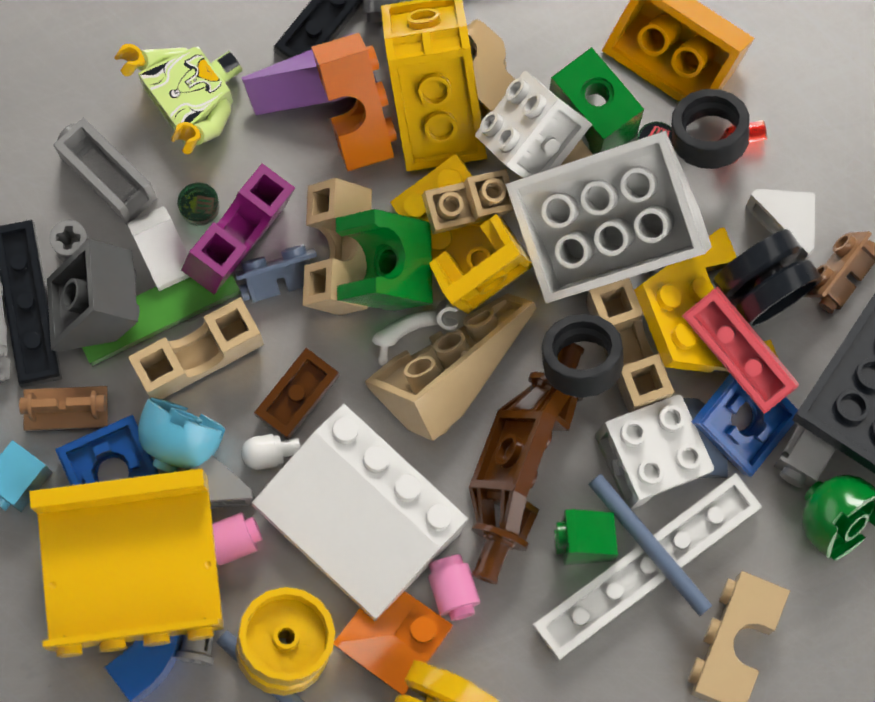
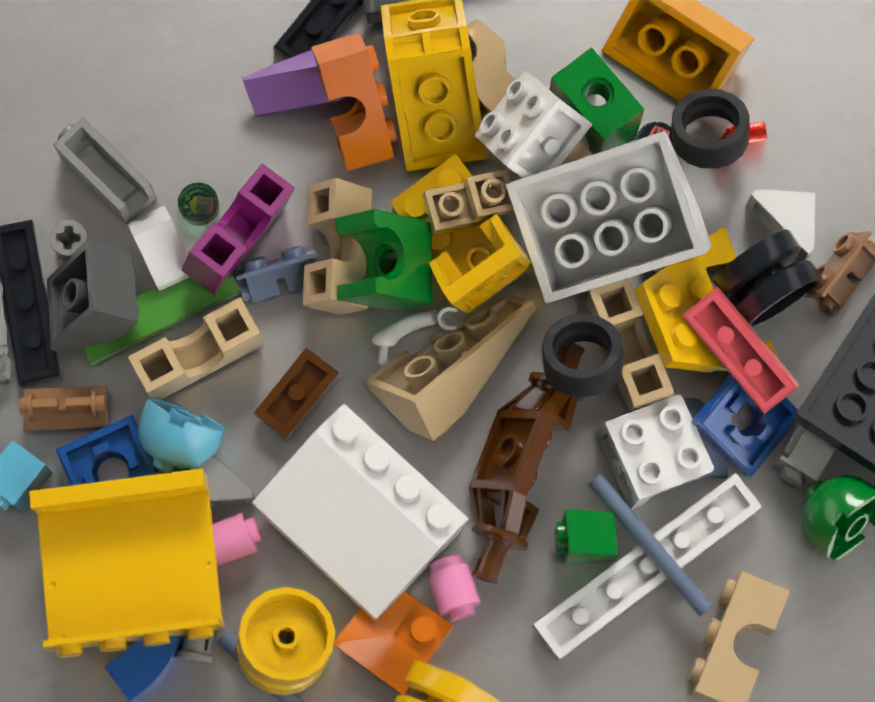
(185, 89): yellowish green torso -> none
(267, 451): white cylinder -> none

